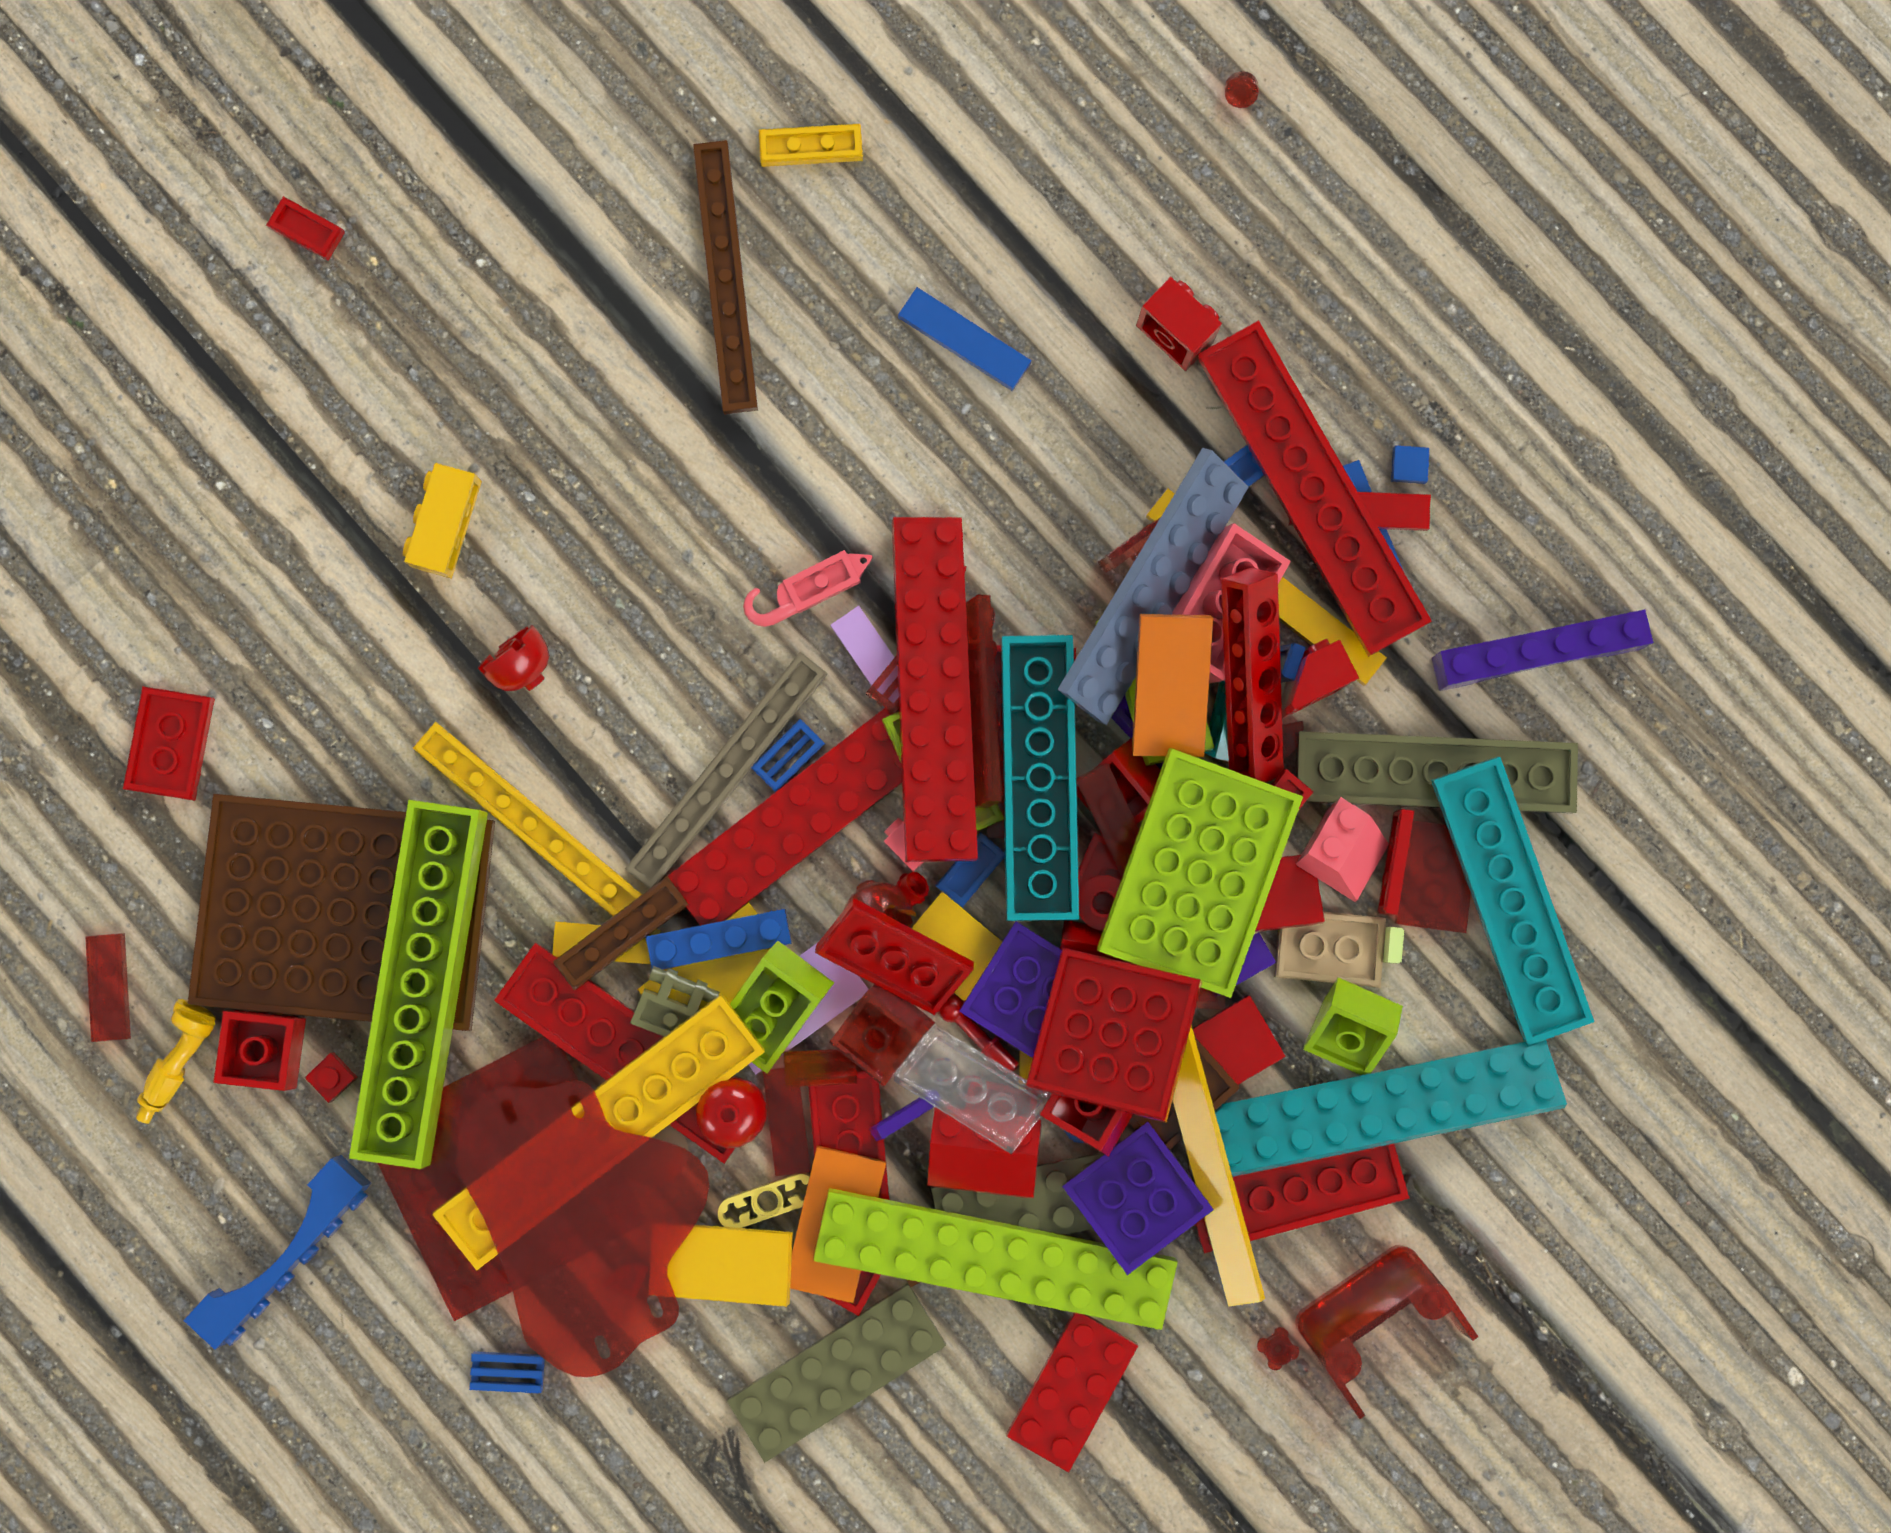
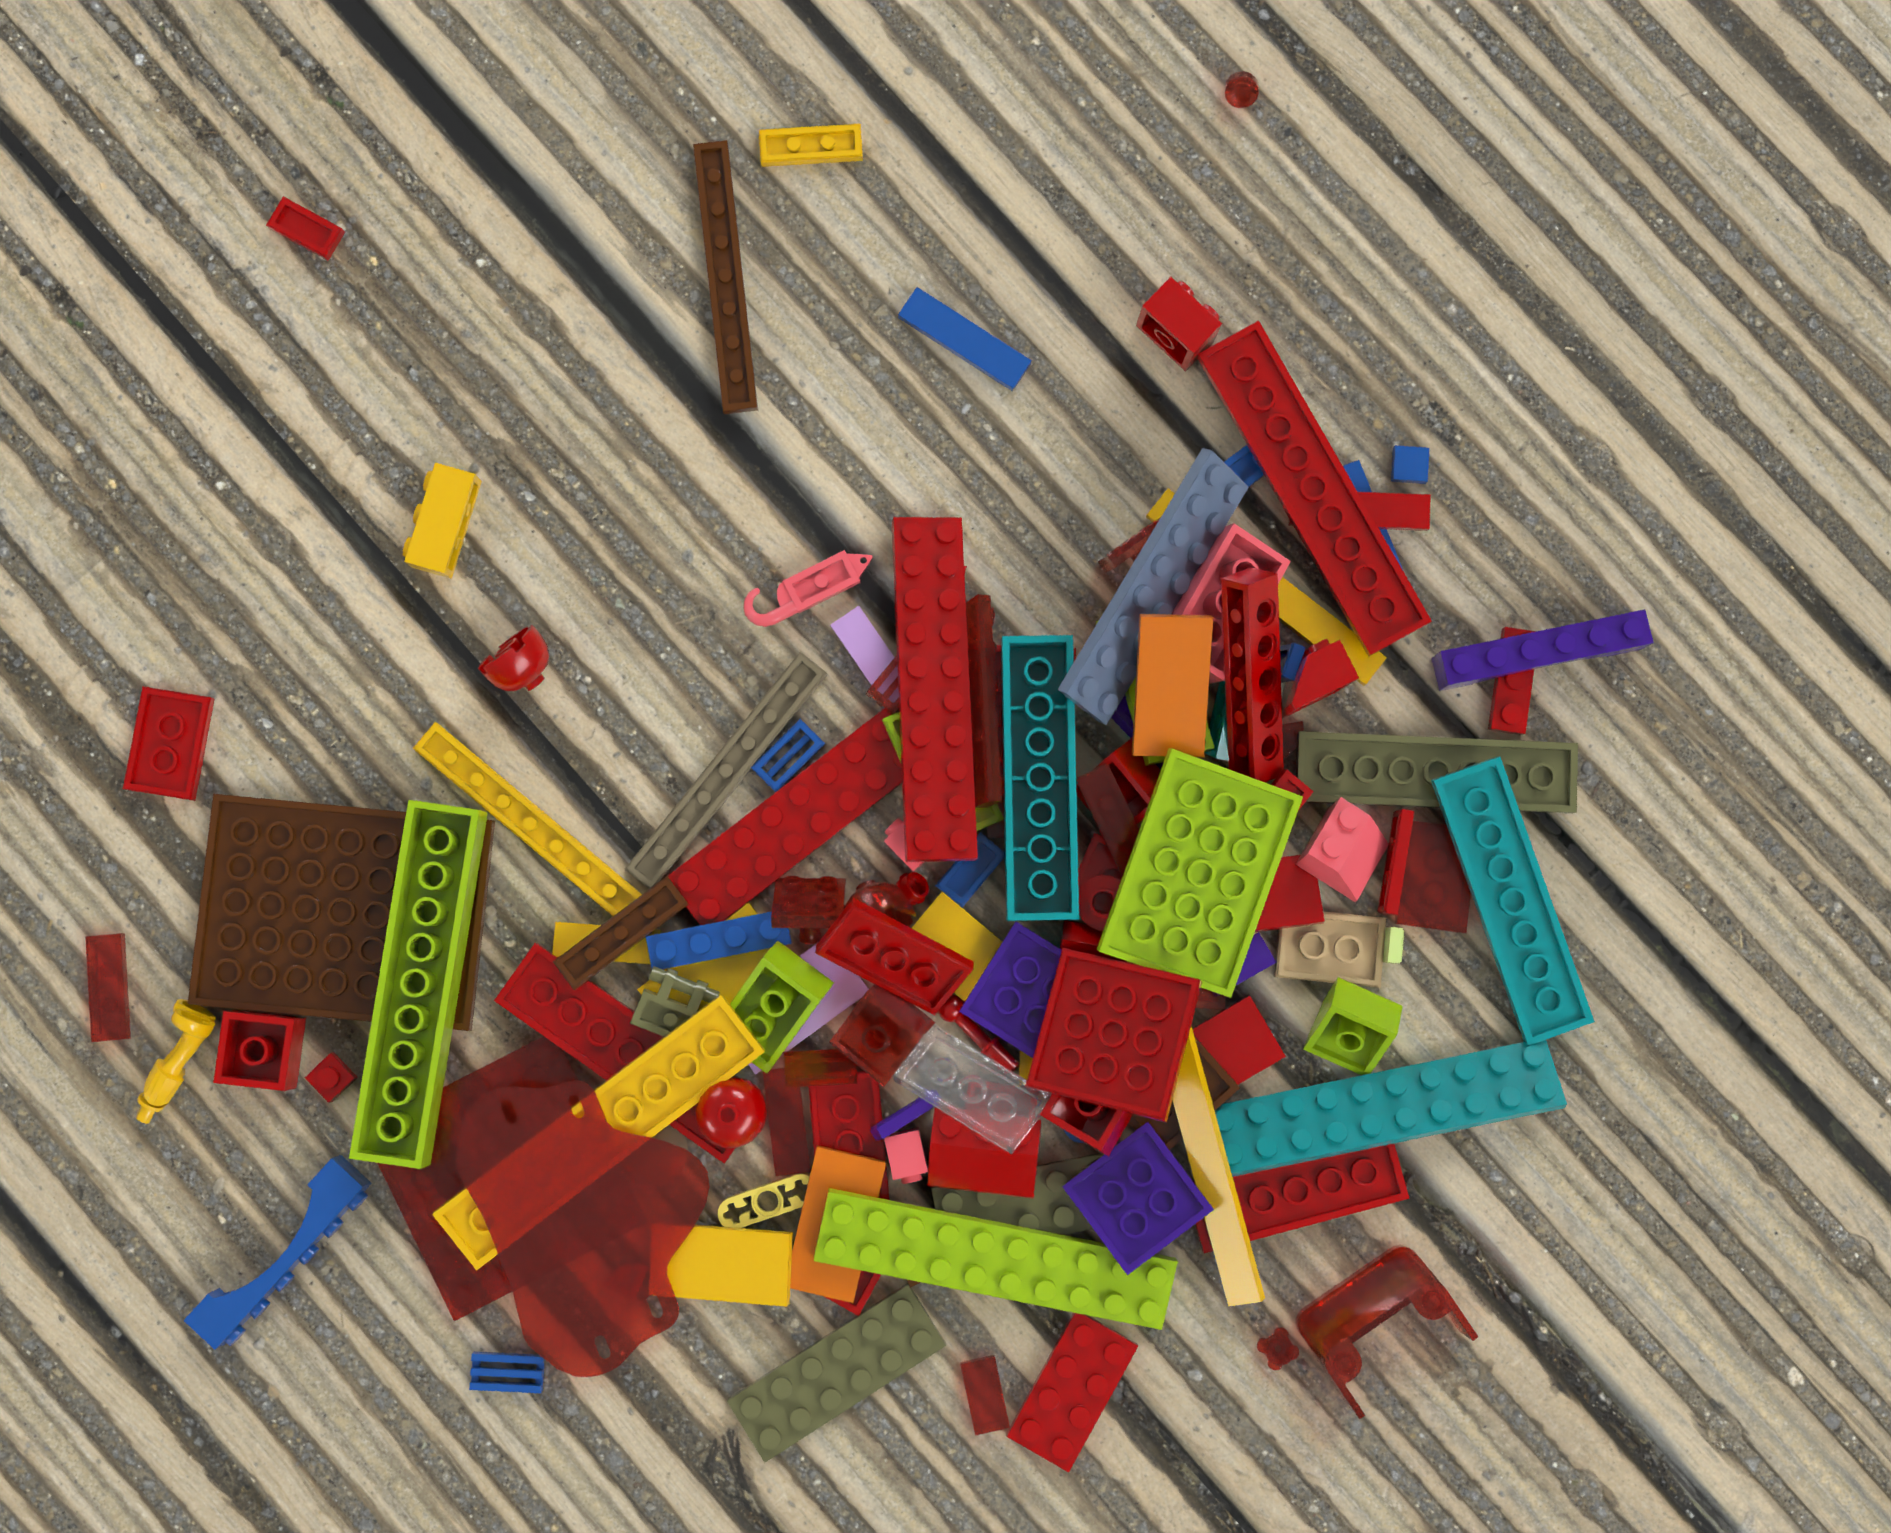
(808, 904): none -> clear red plate
(906, 1155): none -> coral brick
(984, 1395): none -> clear red tile
(1511, 696): none -> red plate

